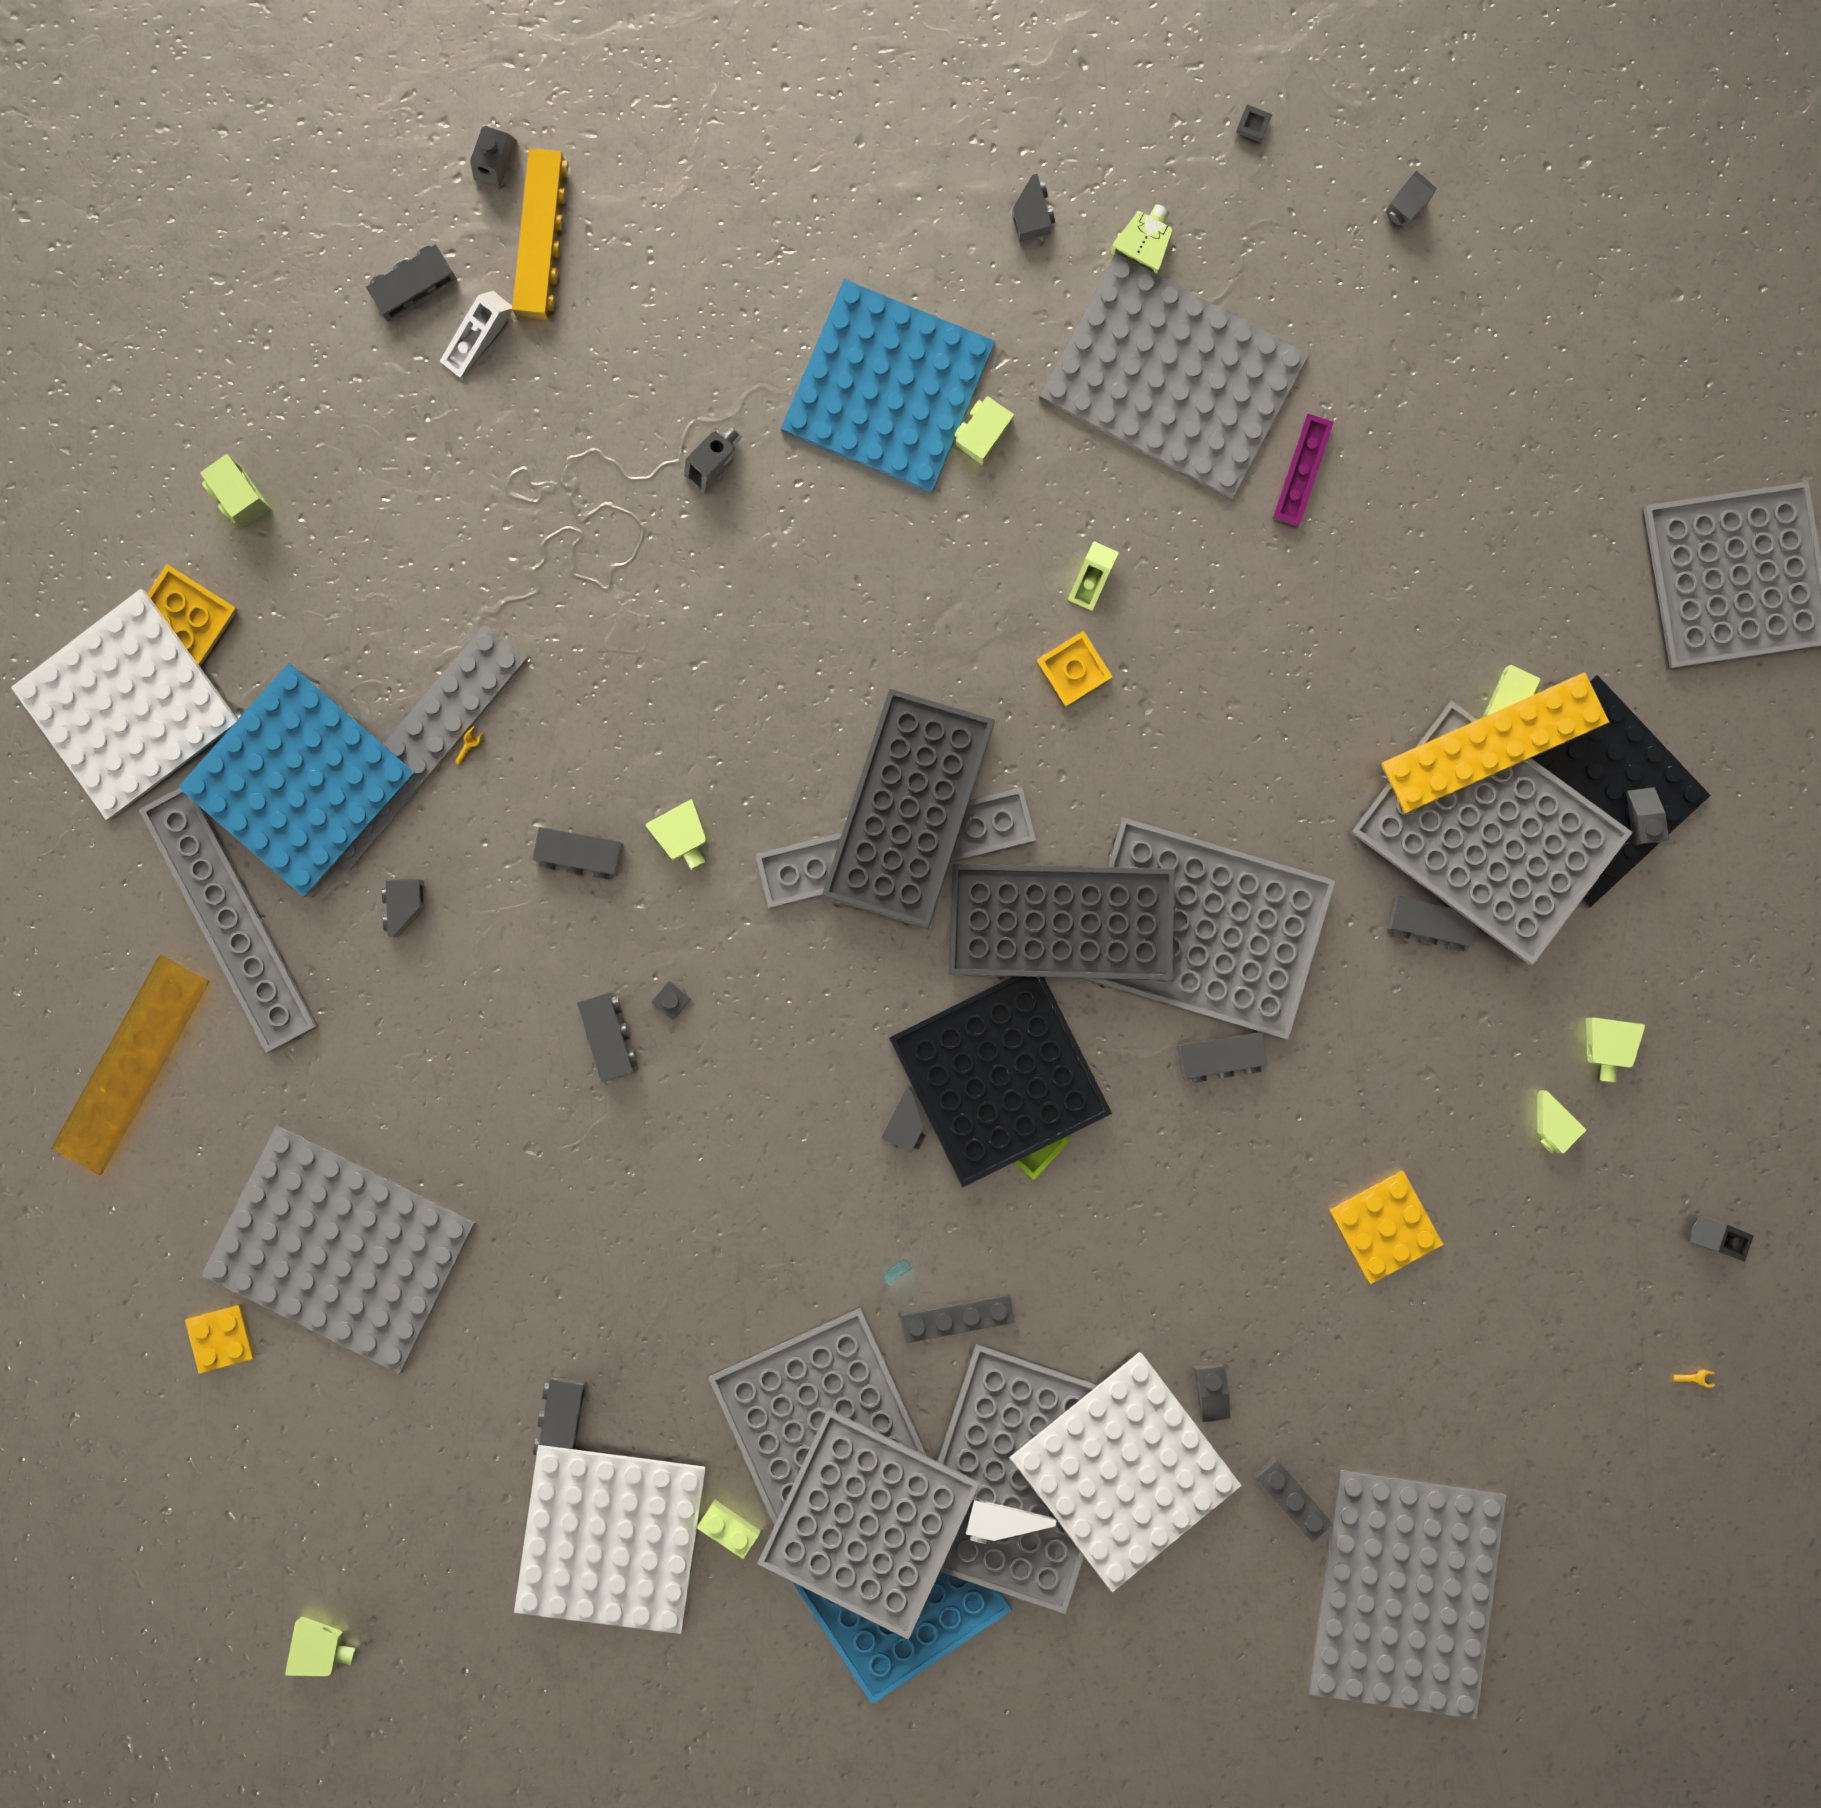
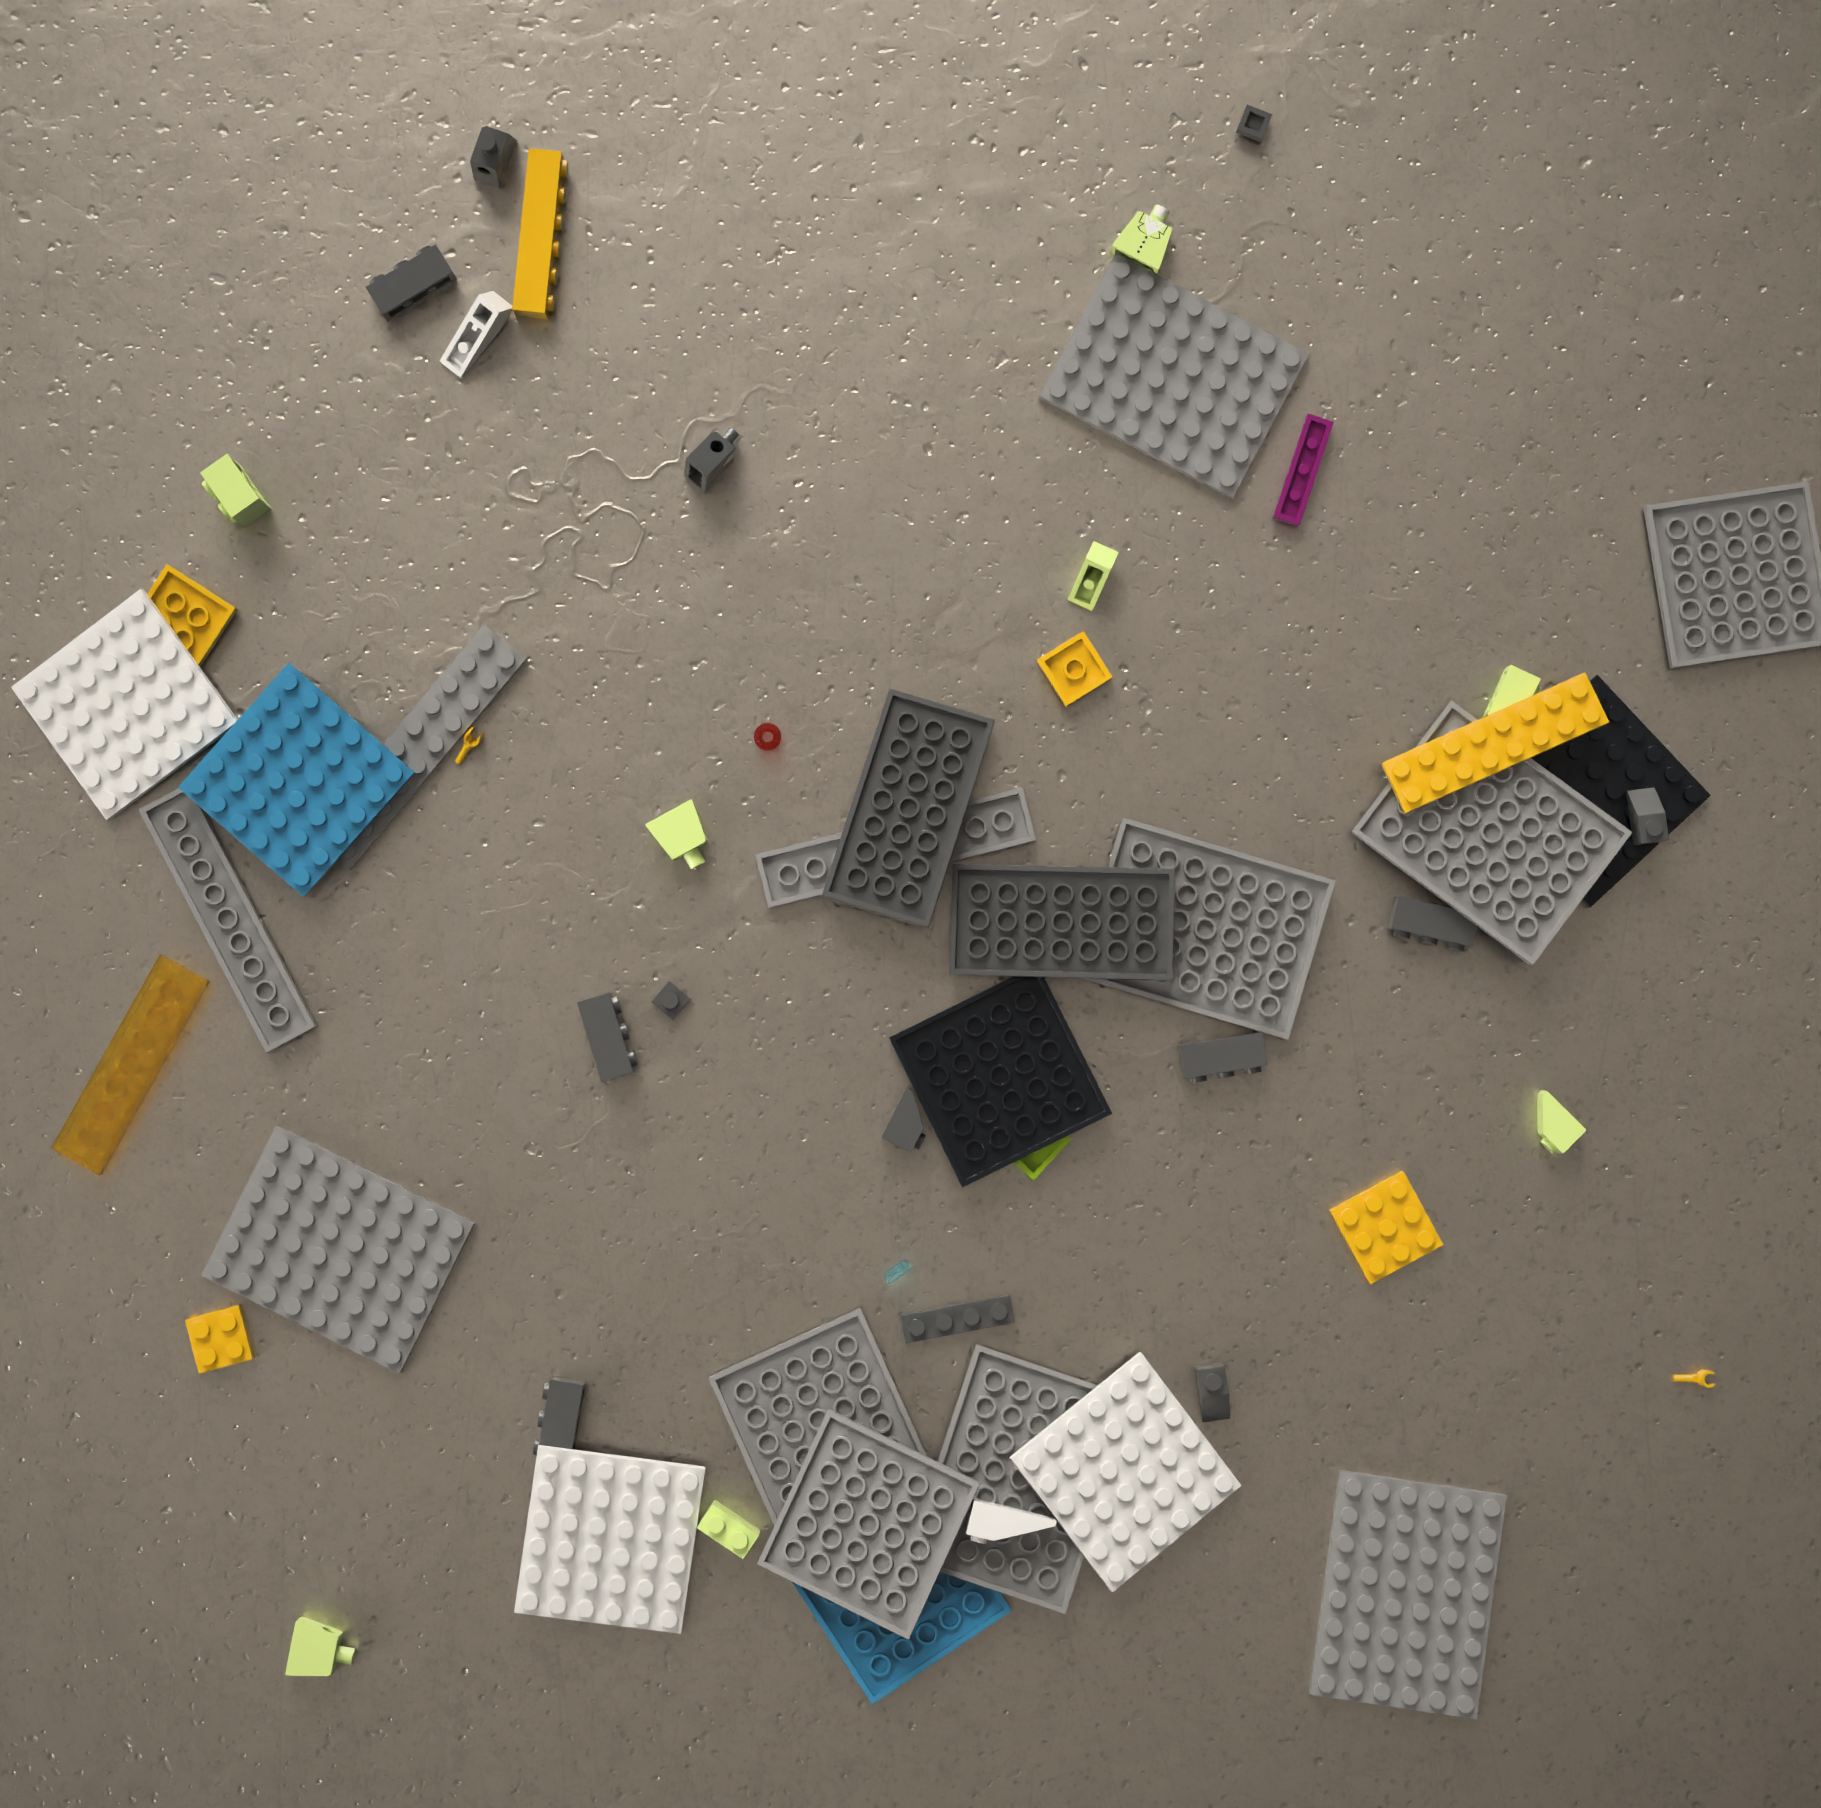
(403, 903): dark grey slope -> none
(577, 853): dark grey brick -> none
(761, 730): none -> clear red plate
(887, 385): dark azure plate -> none
(984, 429): yellowish green brick -> none
(1030, 211): dark grey slope -> none
(1293, 1499): dark grey brick -> none
(1411, 200): dark grey slope -> none
(1612, 1045): yellowish green torso -> none
(1721, 1238): dark grey slope -> none

